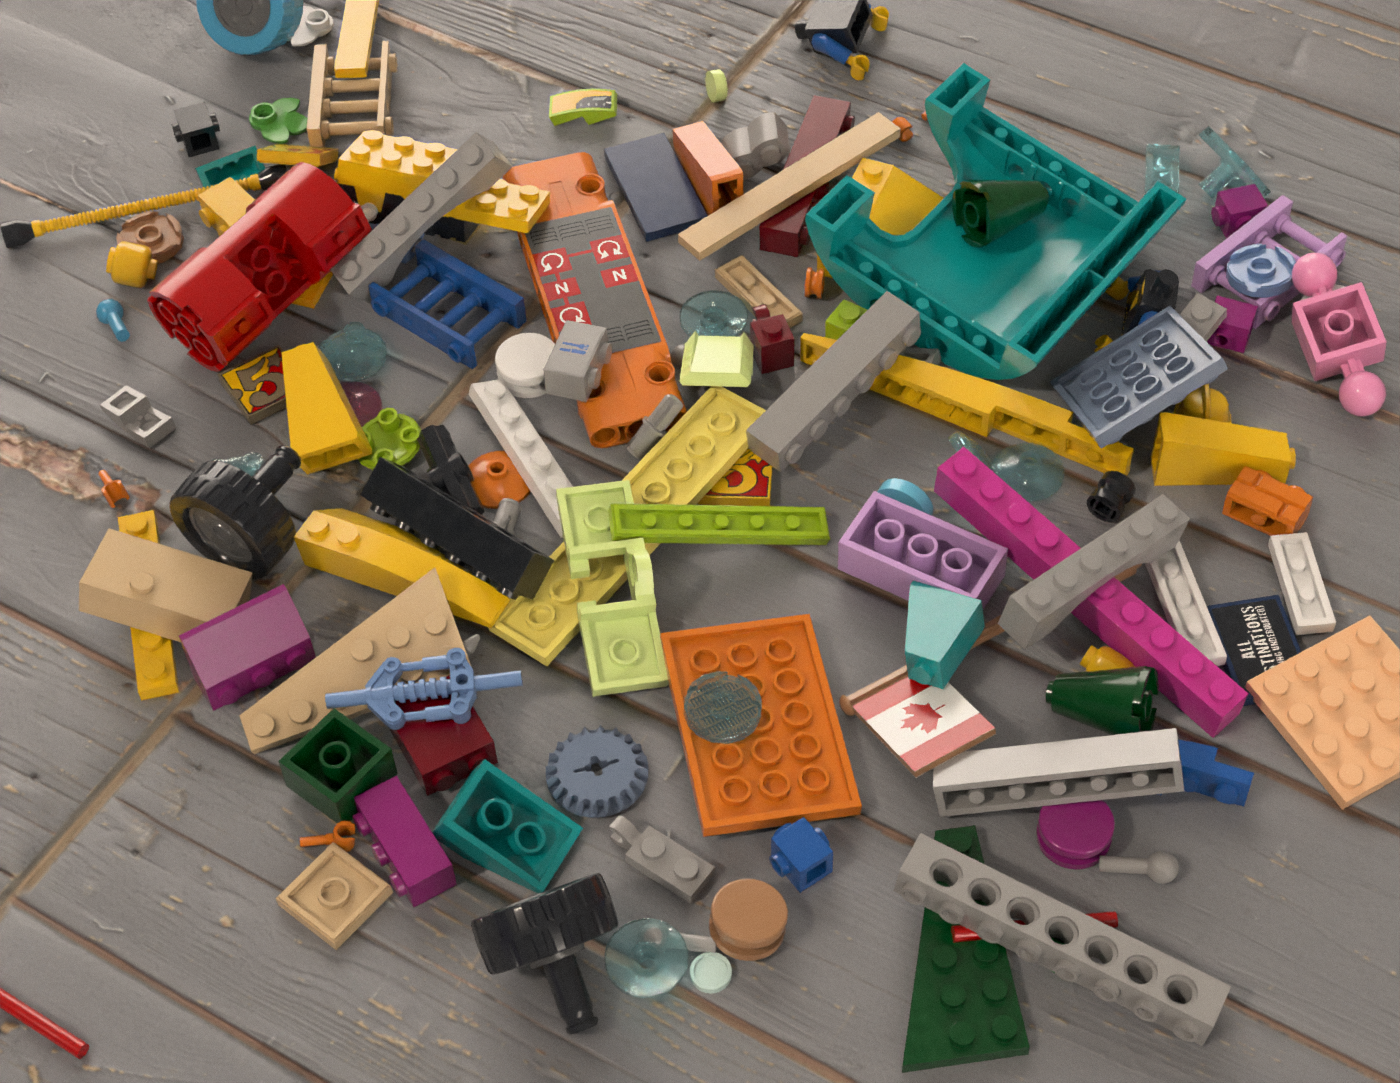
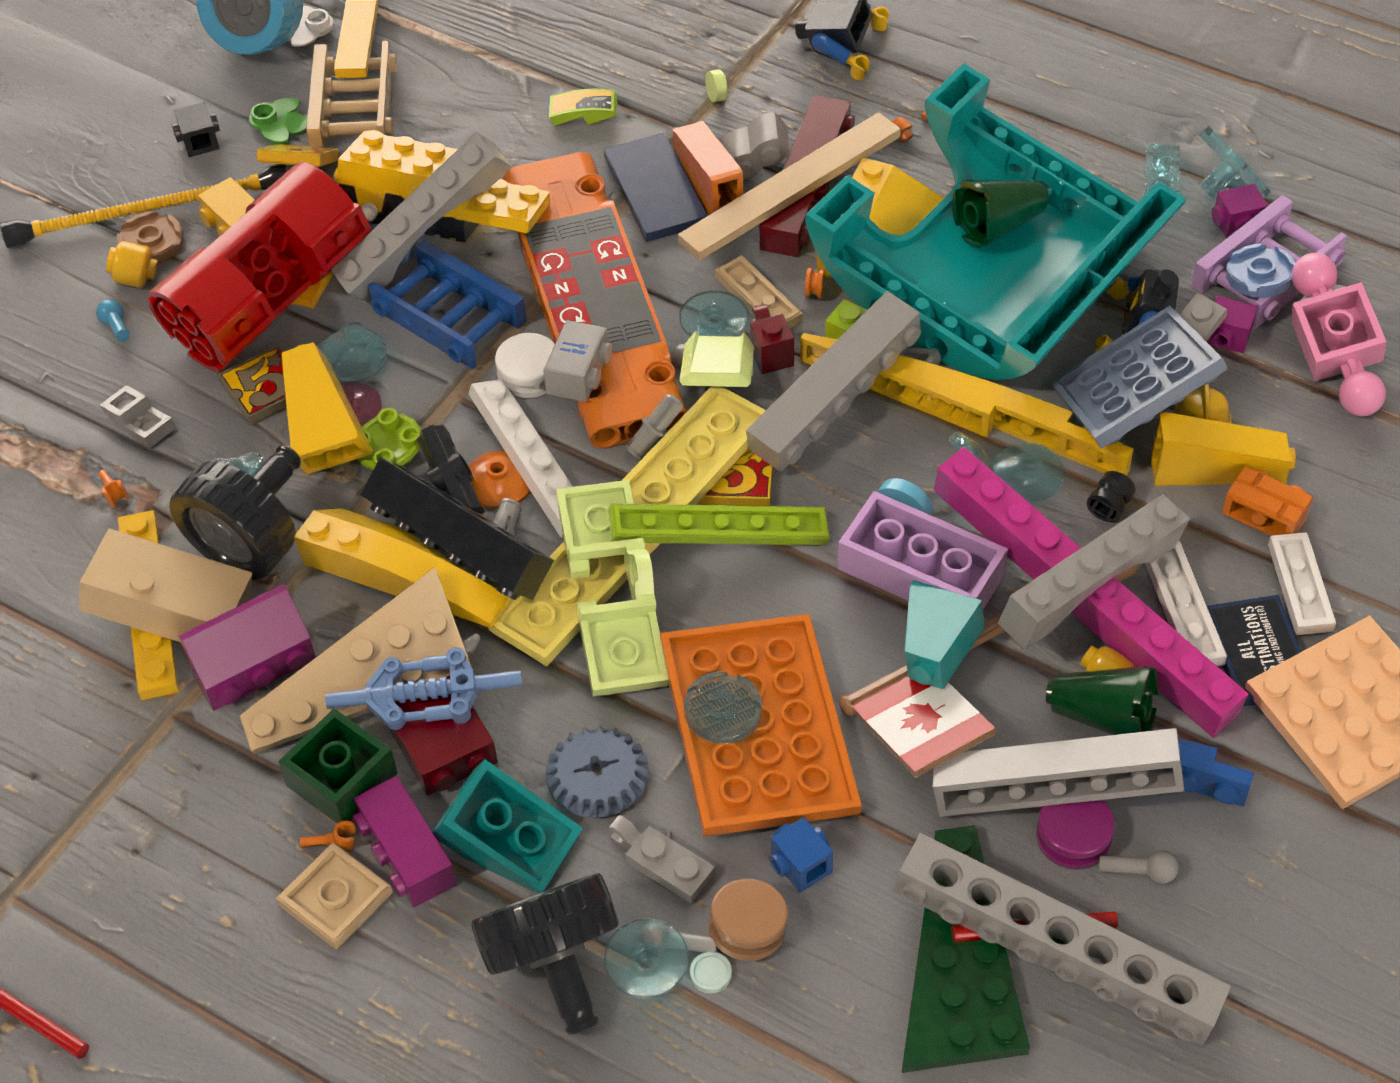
(237, 166): teal slope -> none

